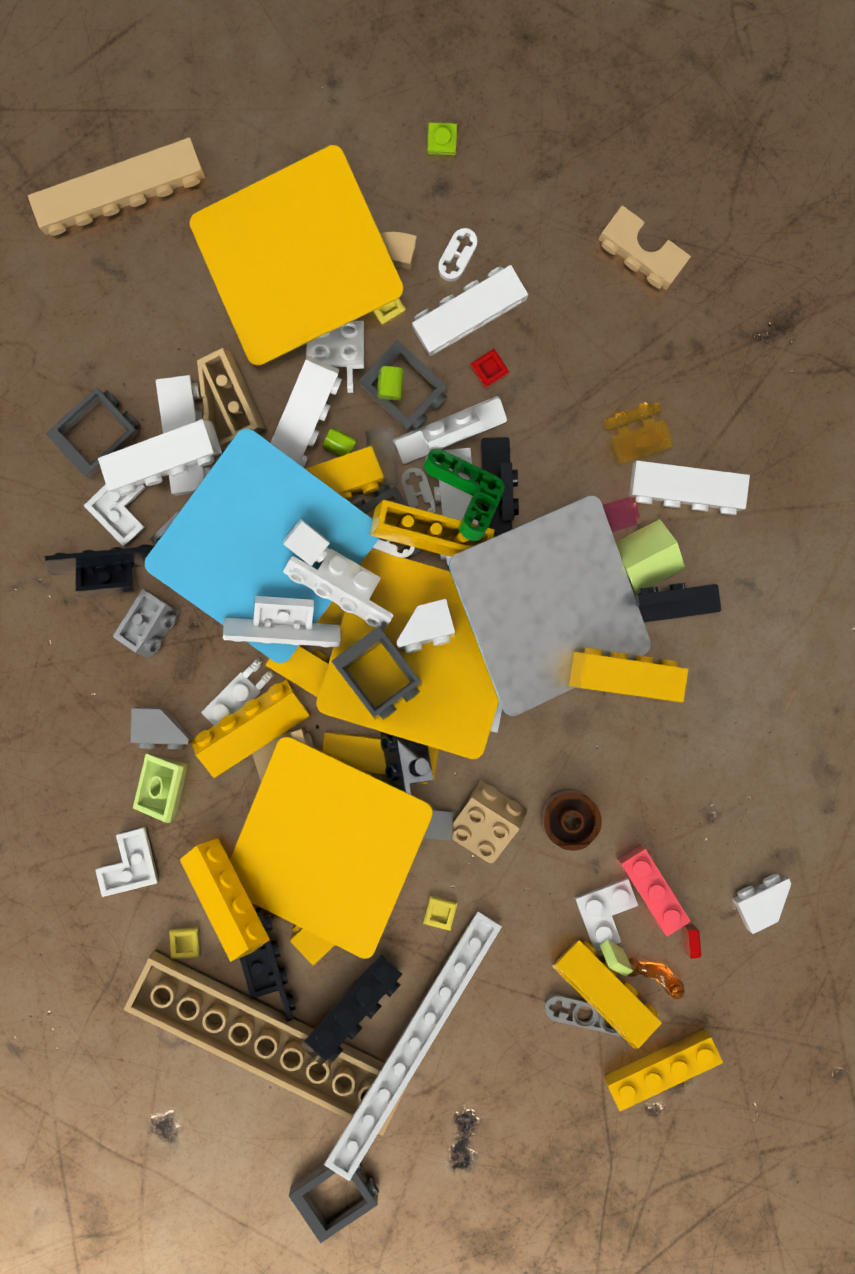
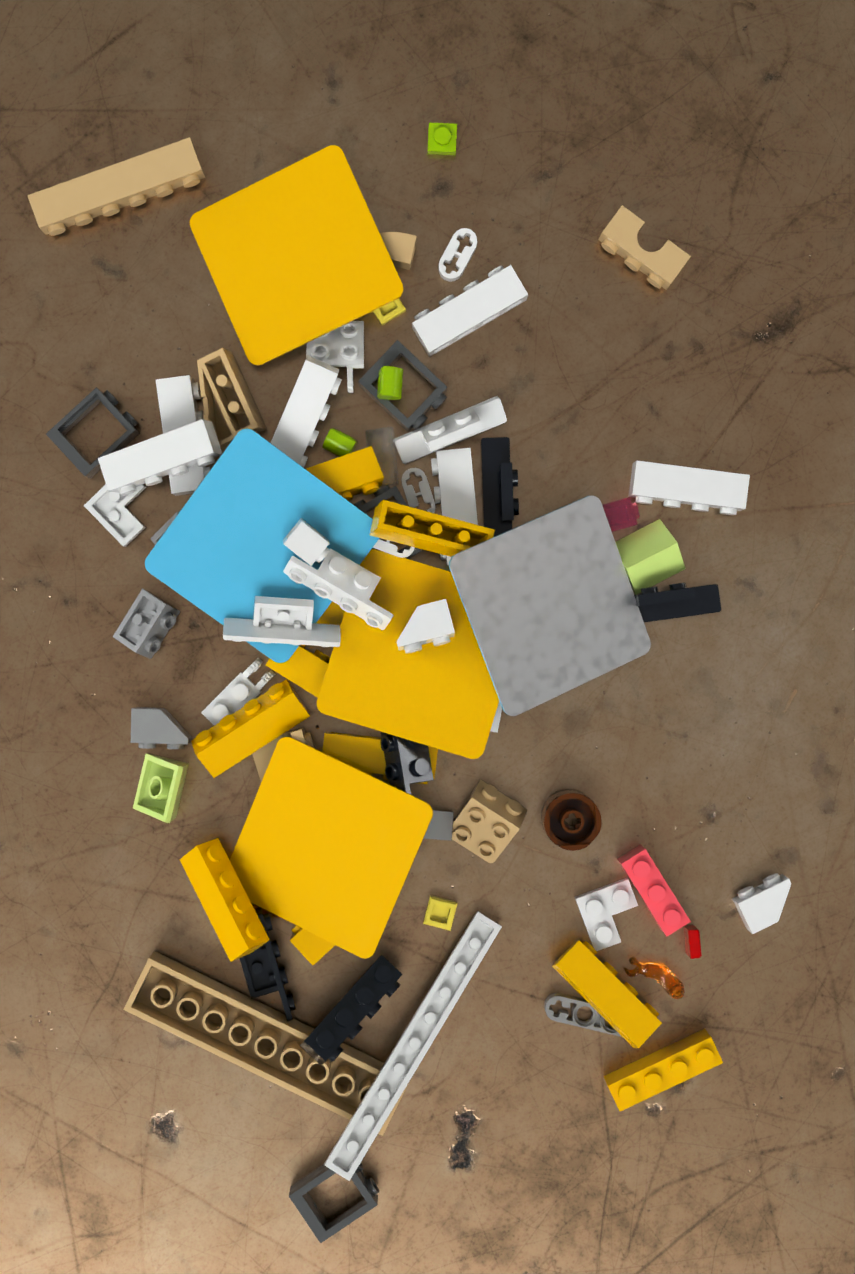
(100, 571): black bracket -> none
(136, 866): white plate -> none
(185, 943): light yellow tile -> none
(359, 650): dark grey window -> none
(479, 492): green beam -> none
(489, 368): red tile -> none
(616, 958): yellowish green tile -> none
(628, 677): yellow brick -> none
(641, 441): clear yellow plate -> none

